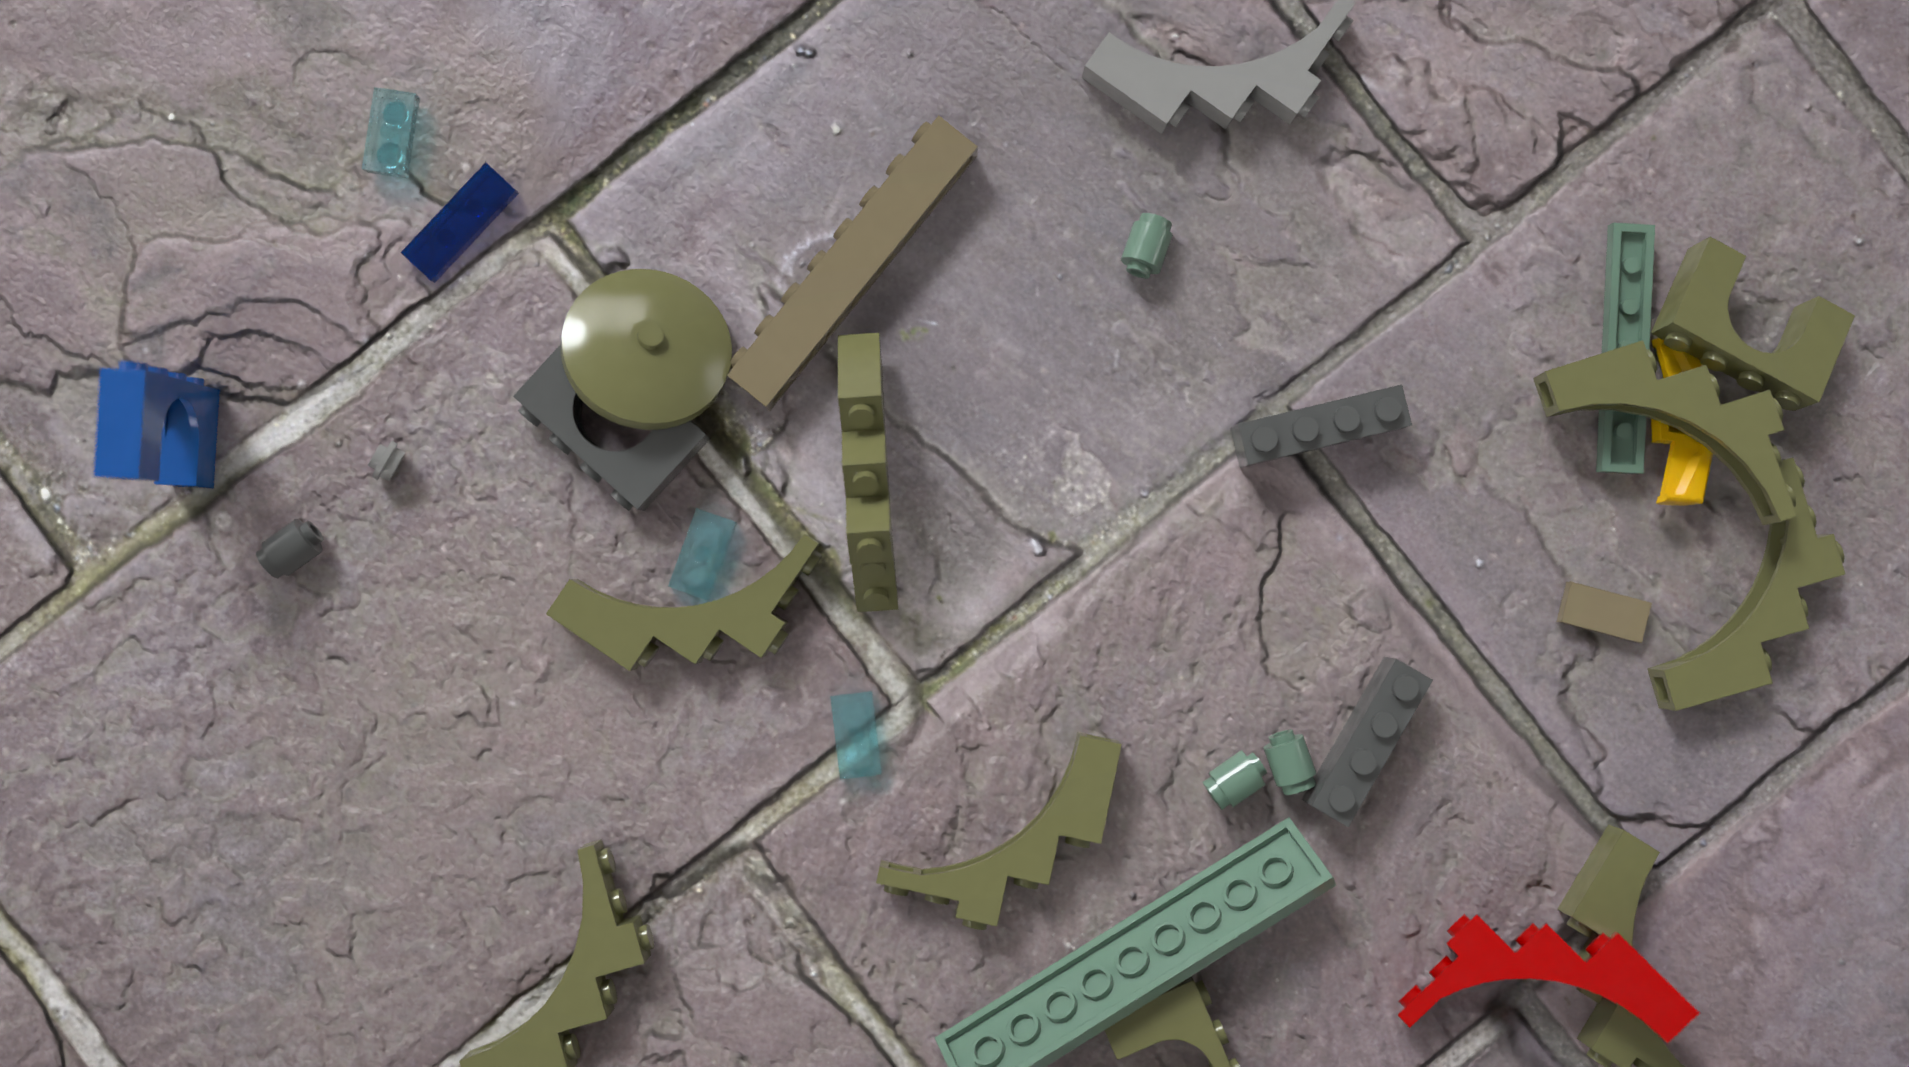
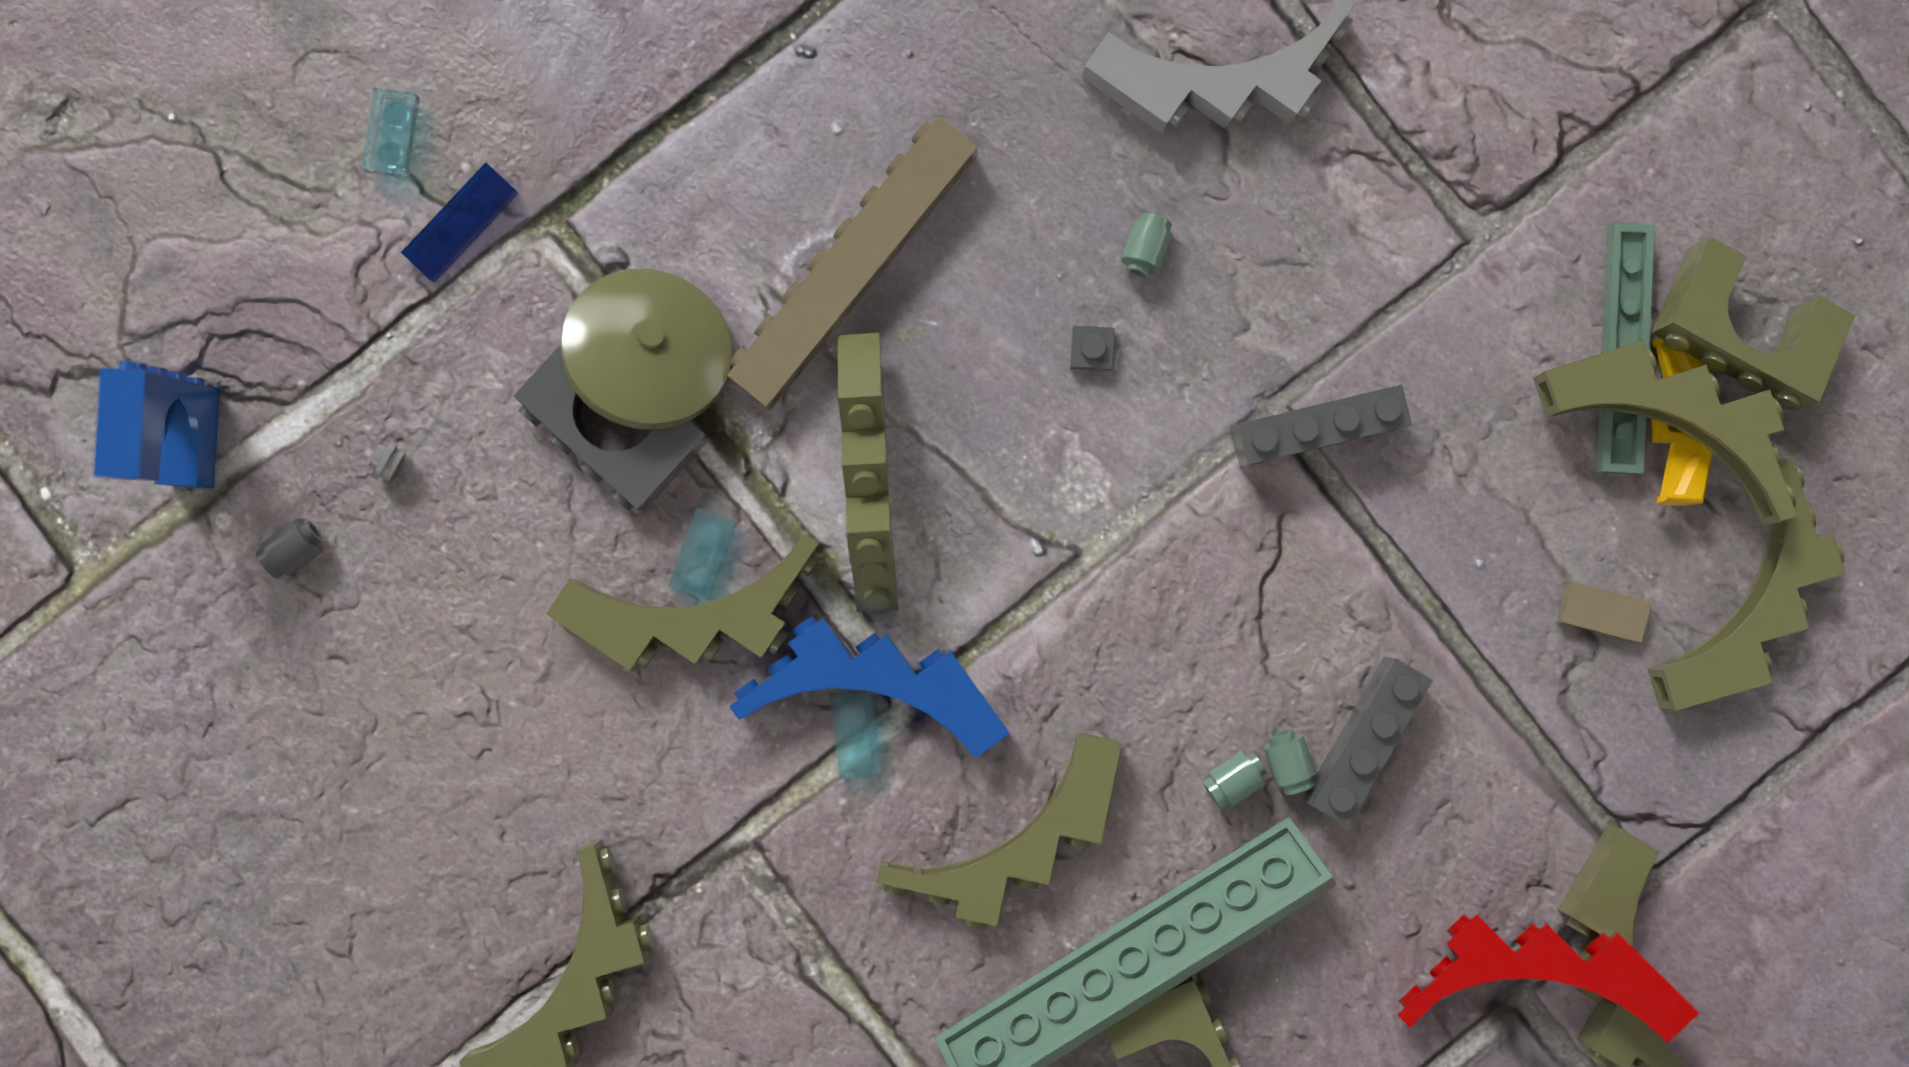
(825, 663): none -> blue arch
(1092, 348): none -> dark grey plate

